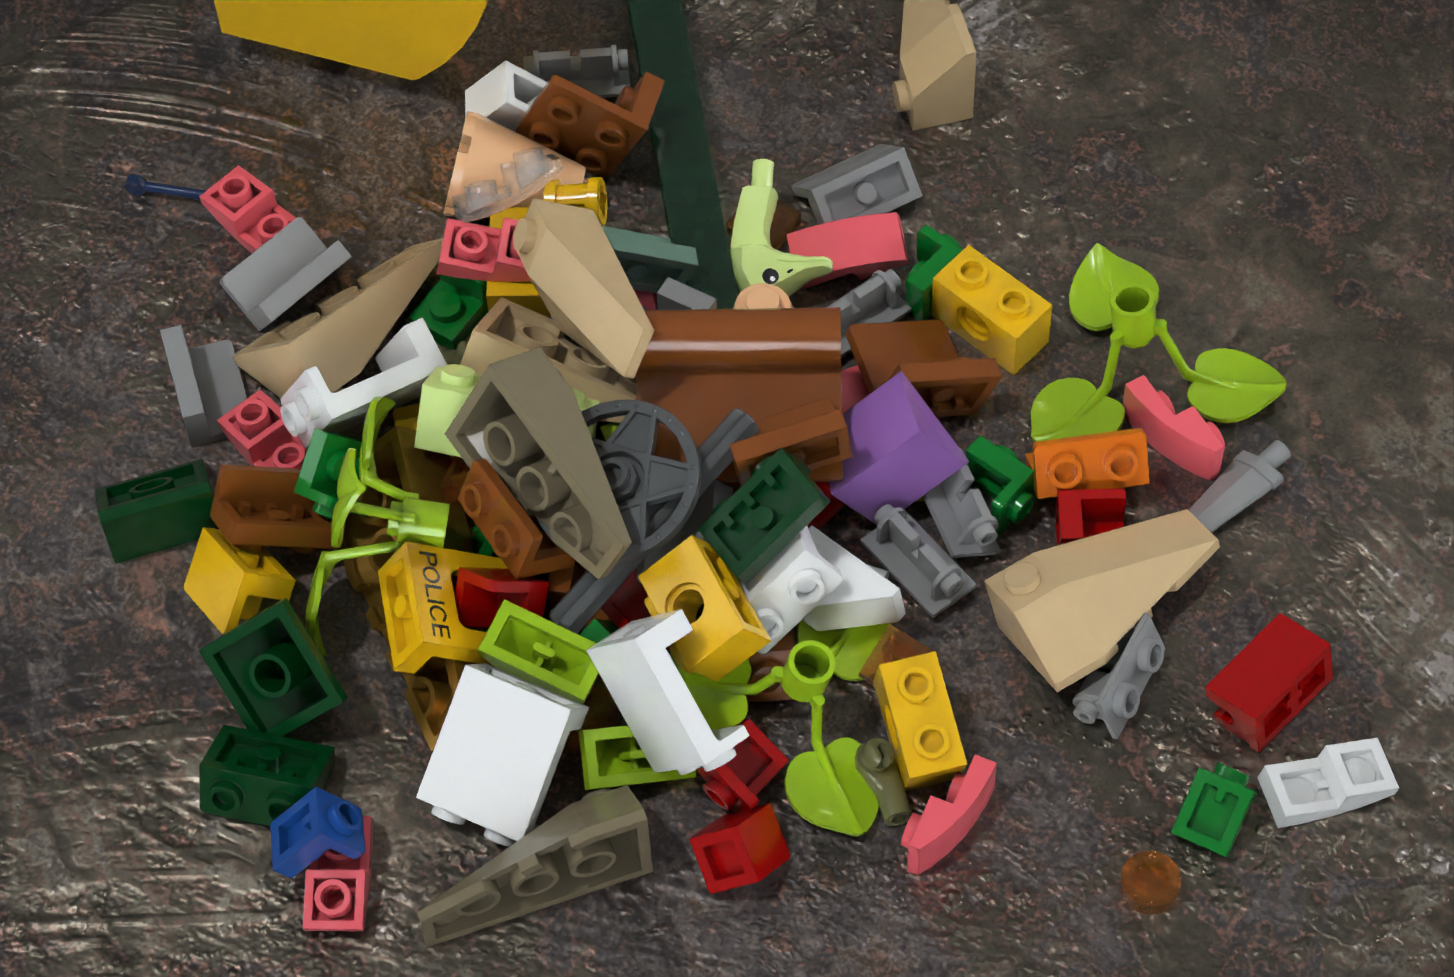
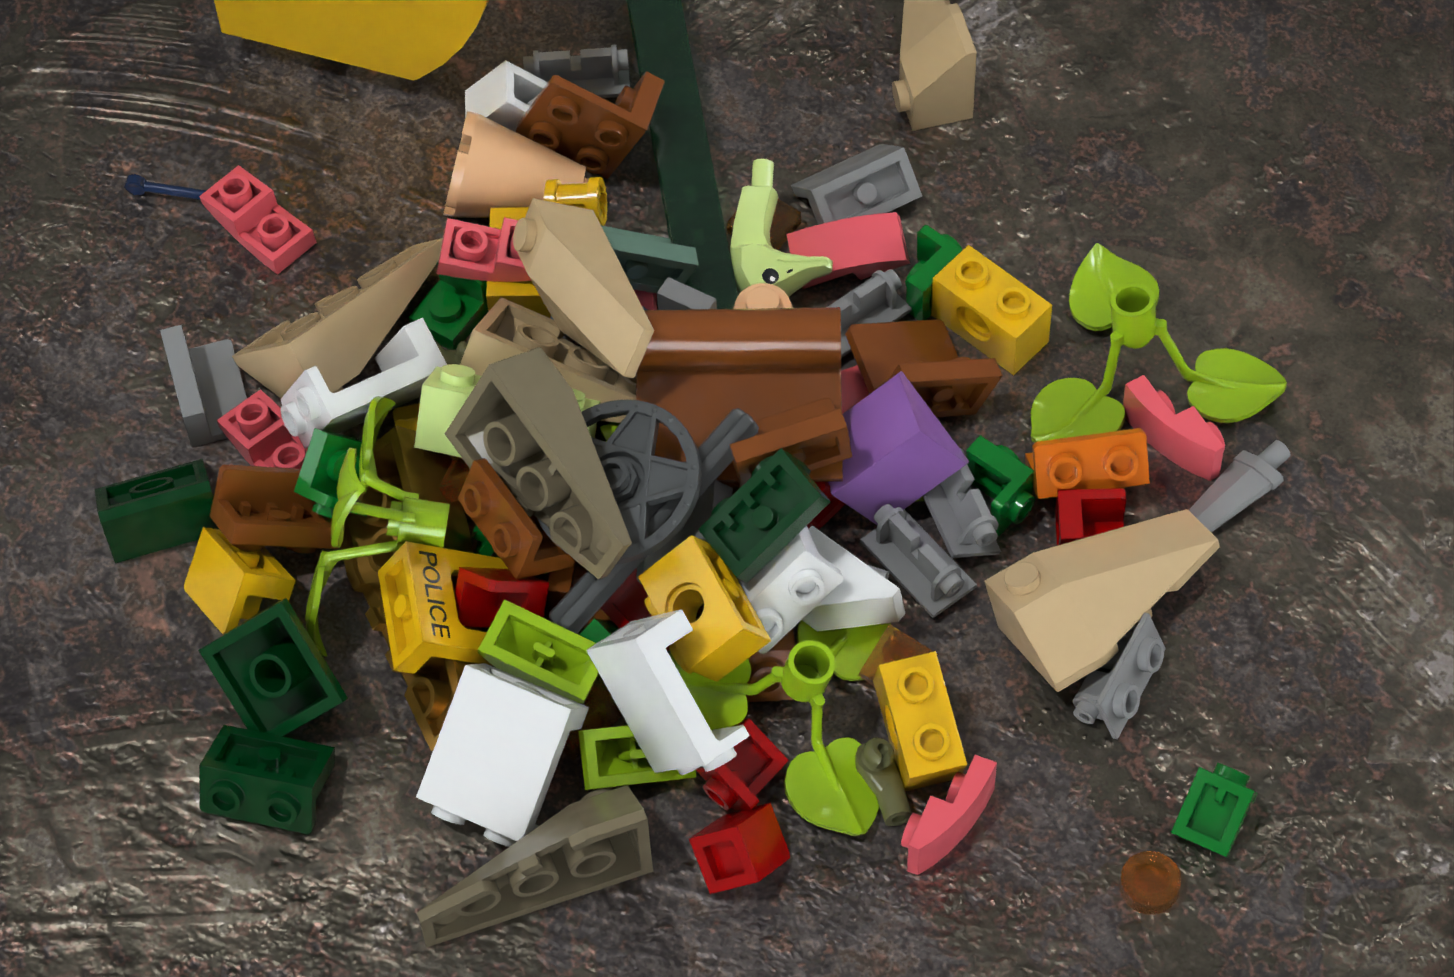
(282, 272): light grey panel -> none
(312, 828): blue bracket -> none
(339, 889): coral slope -> none
(520, 178): clear slope -> none
(1270, 681): red hinge -> none
(1333, 783): white slope -> none

